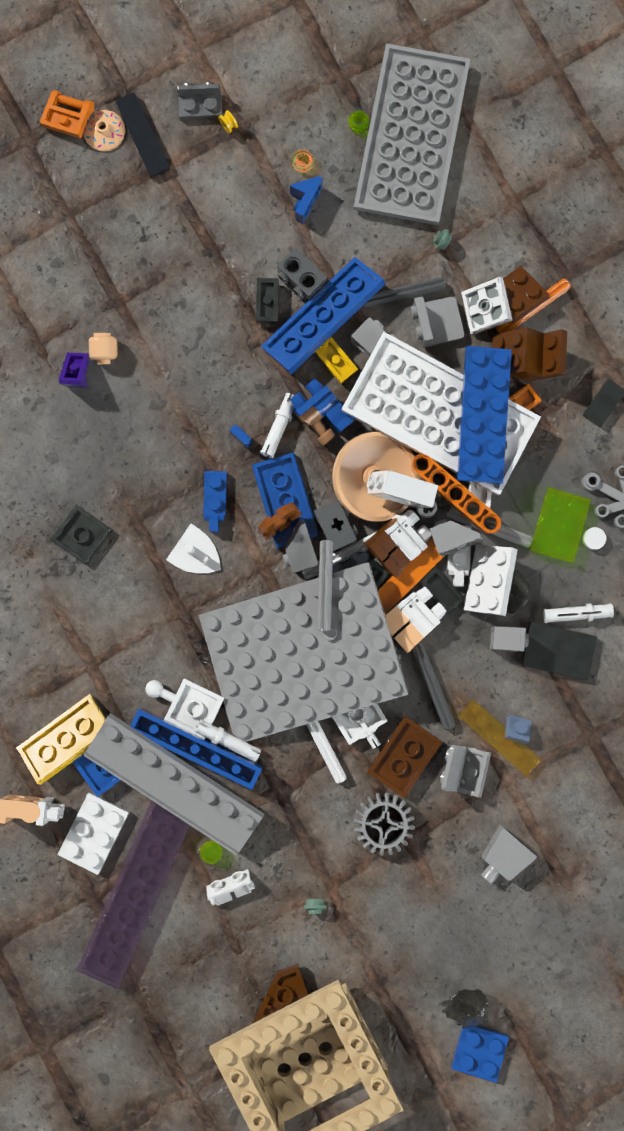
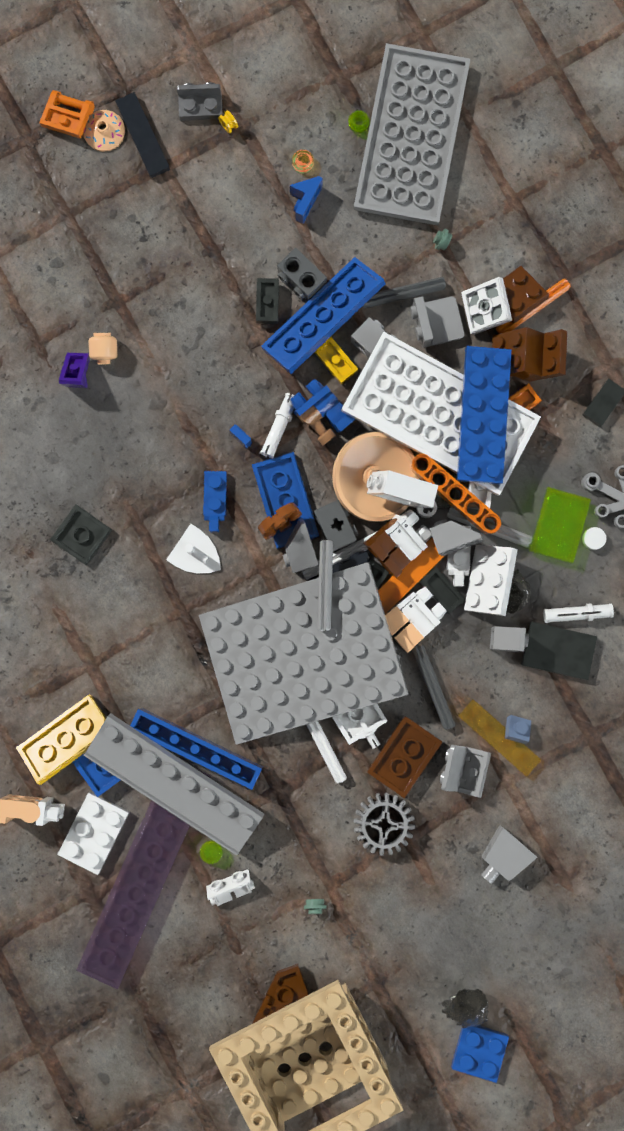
(188, 705): white plate -> none
(227, 740): white pin -> none

